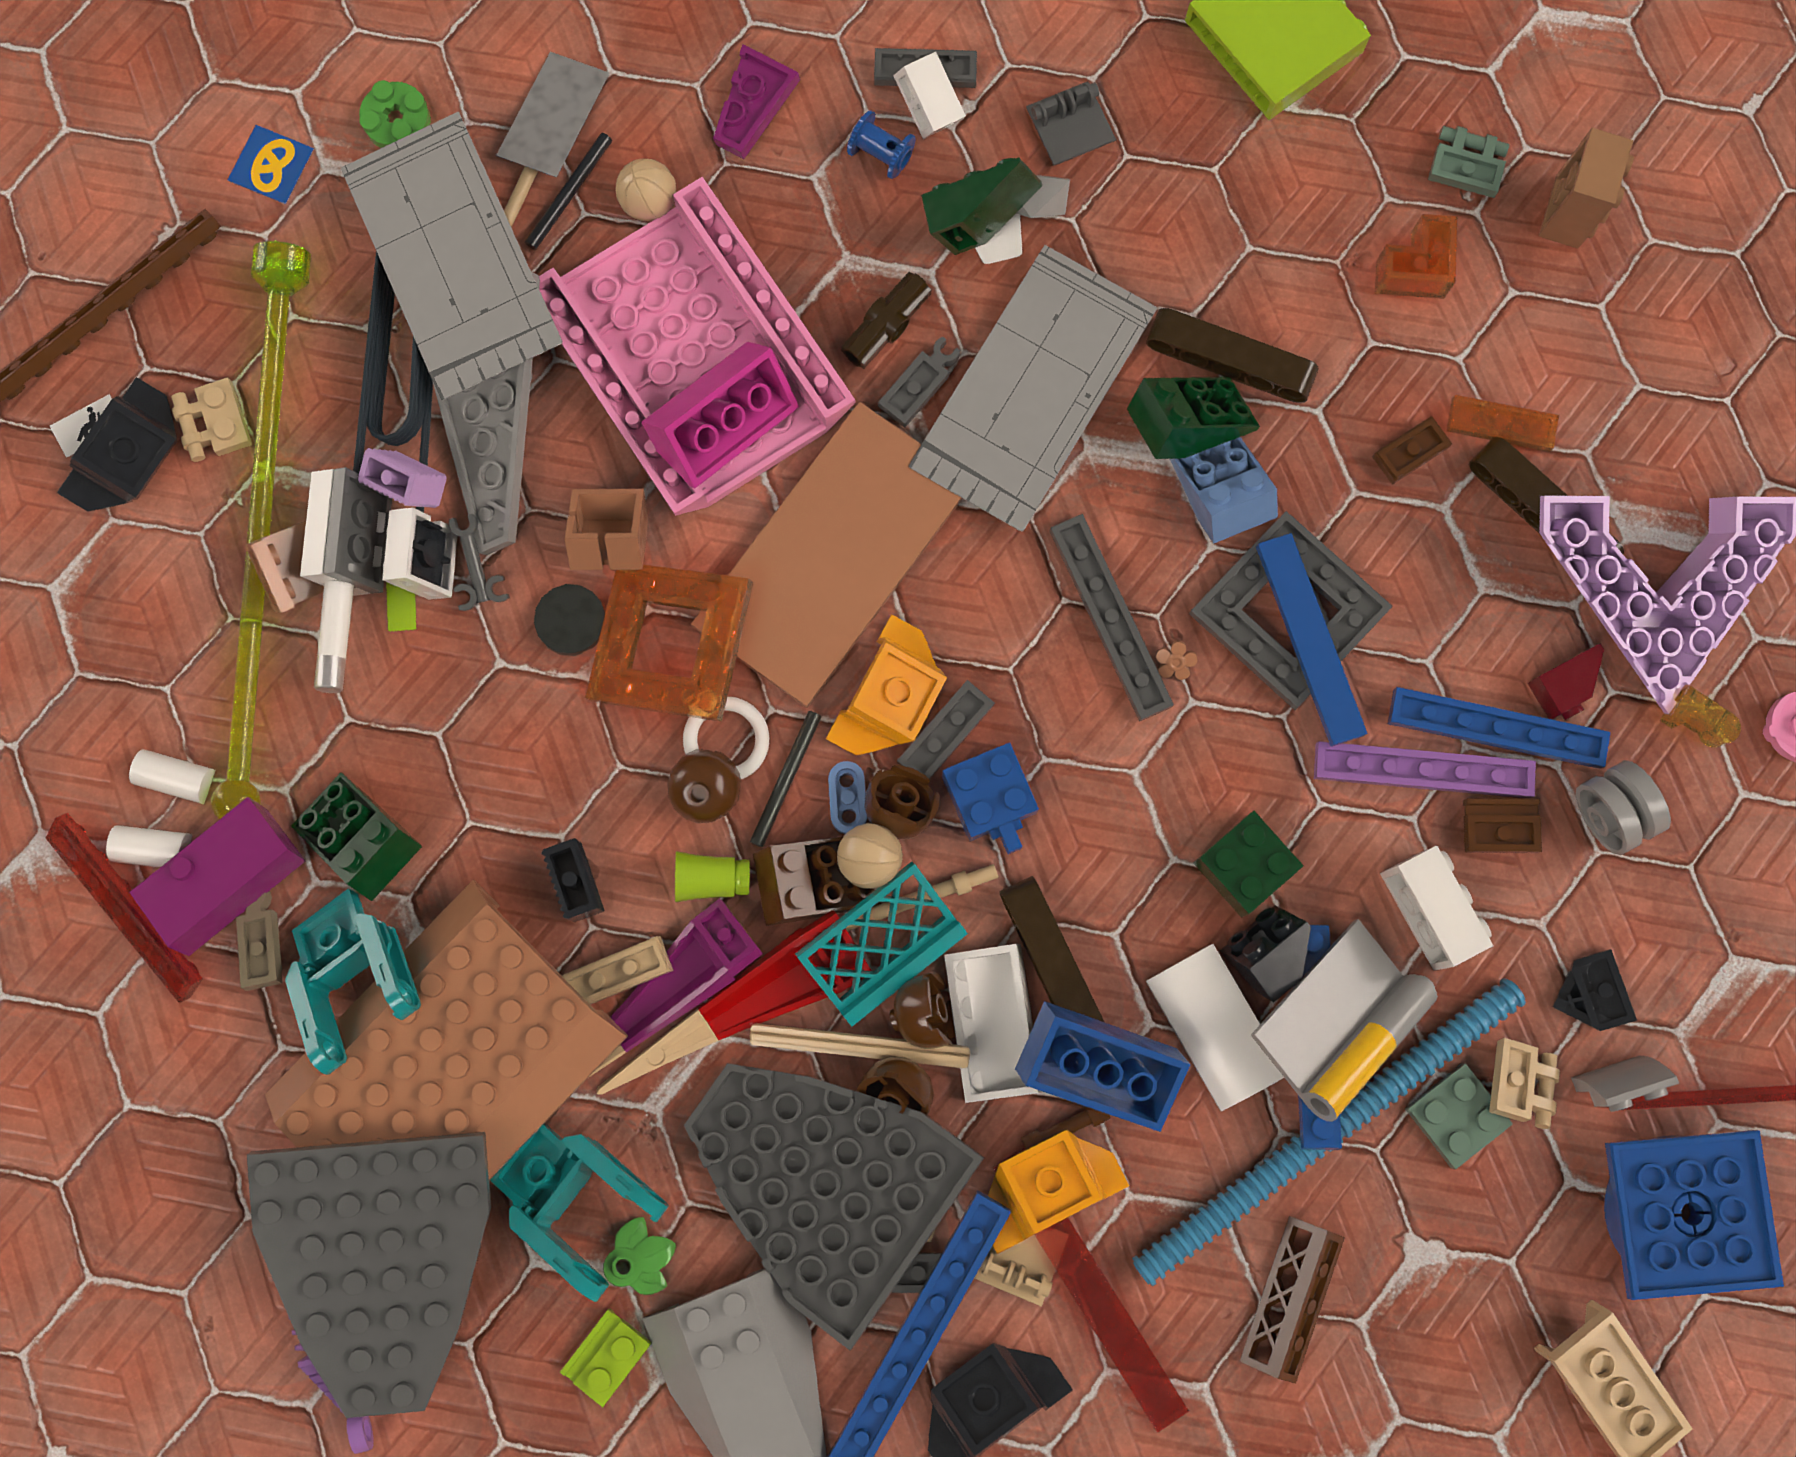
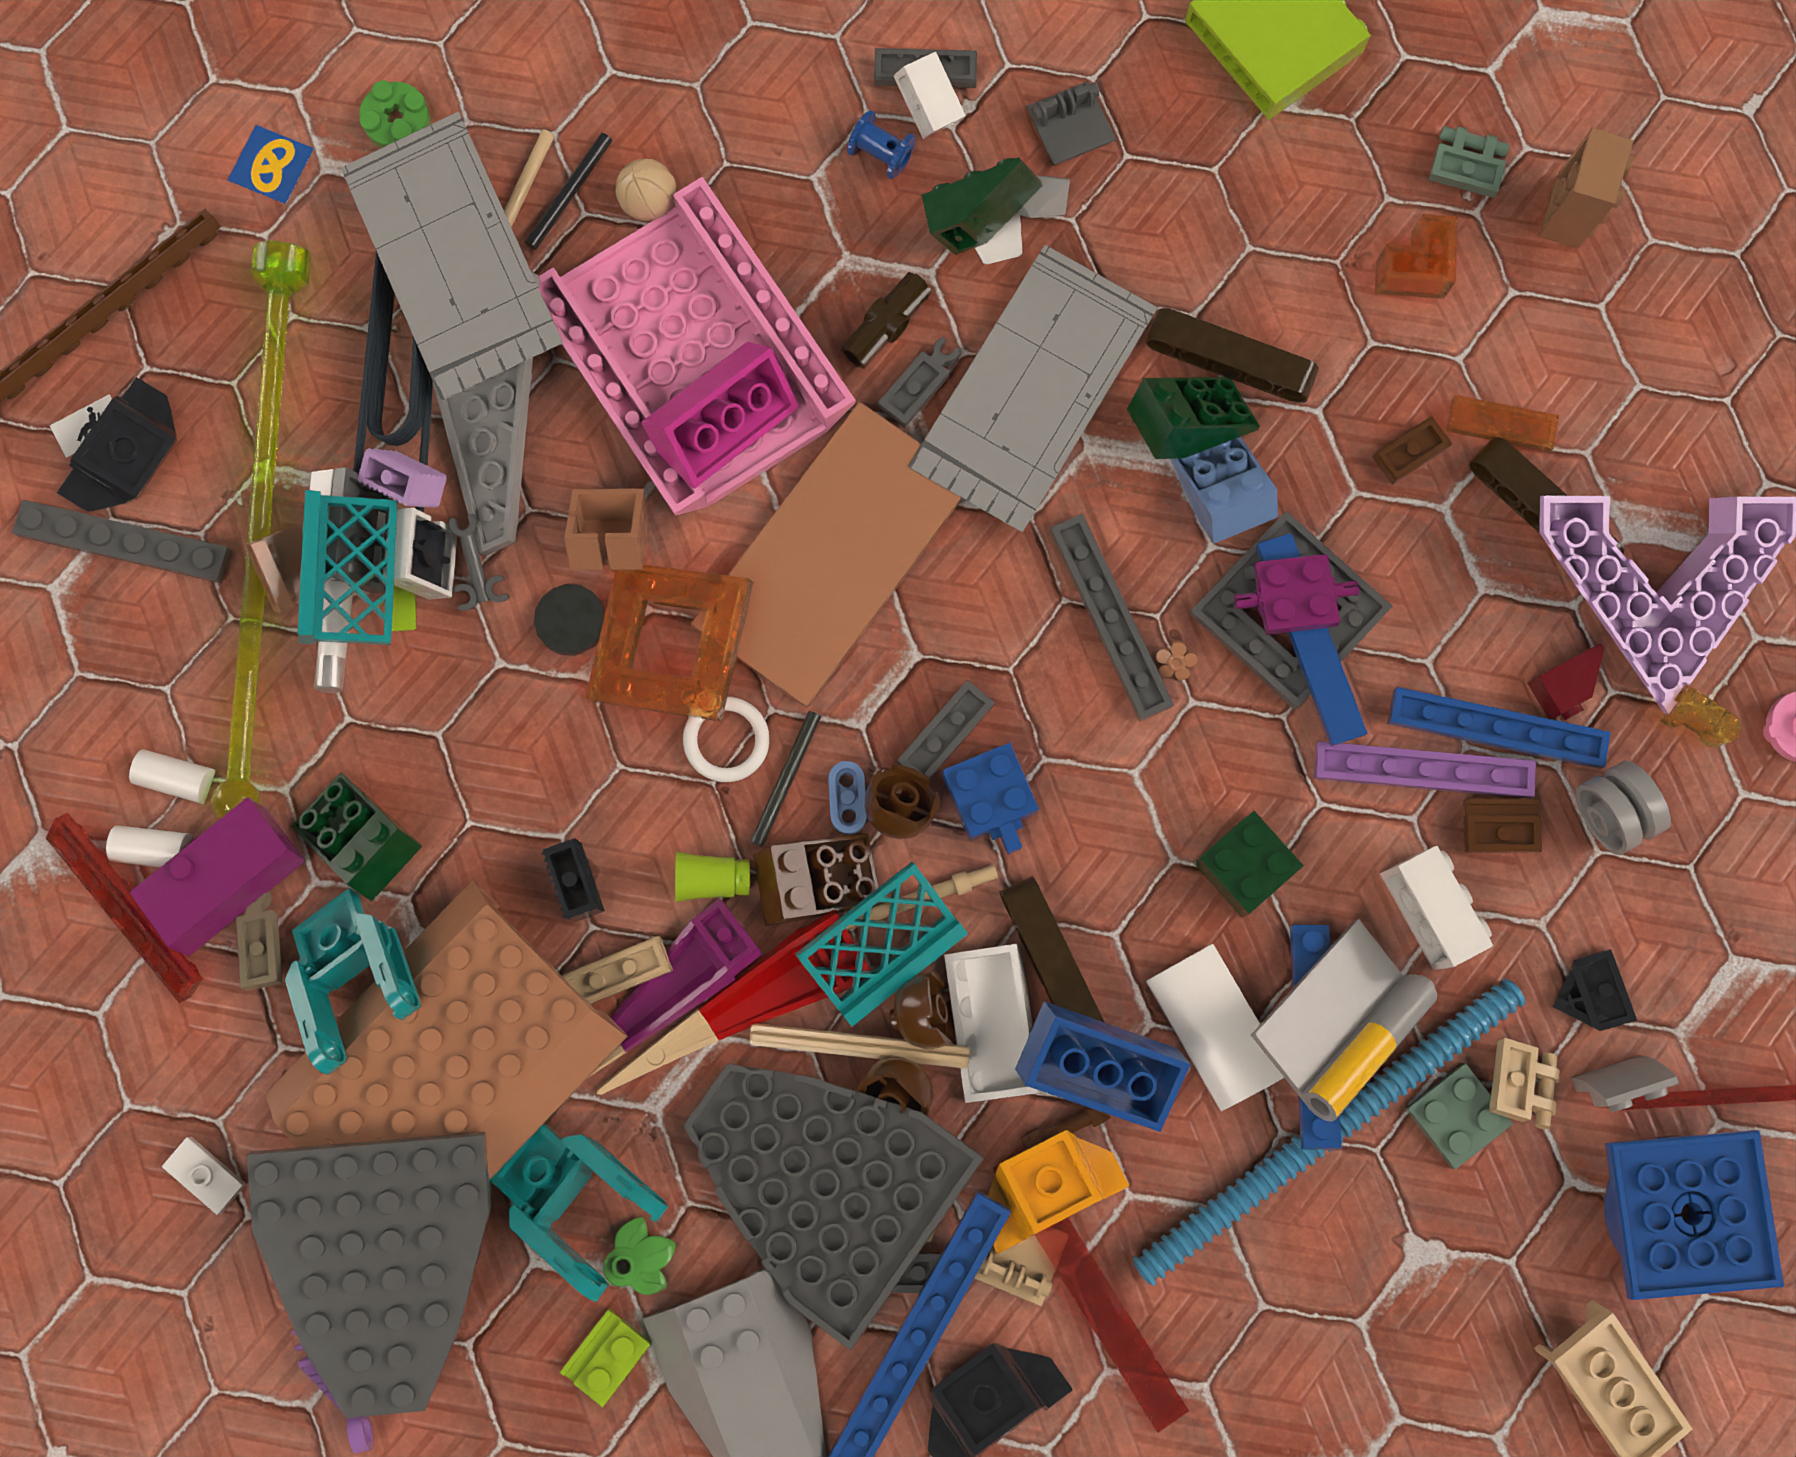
(122, 541): none -> dark grey plate
(204, 1175): none -> white plate
(222, 417): tan plate -> none
(314, 563): none -> teal fence
(553, 114): flat silver sticker -> none
(704, 786): reddish brown cylinder -> none
(755, 98): magenta wing -> none
(869, 856): tan piece -> none
(892, 694): light orange piece -> none
(1270, 952): black slope -> none
(1296, 594): none -> magenta plate
(1304, 1304): reddish brown fence -> none

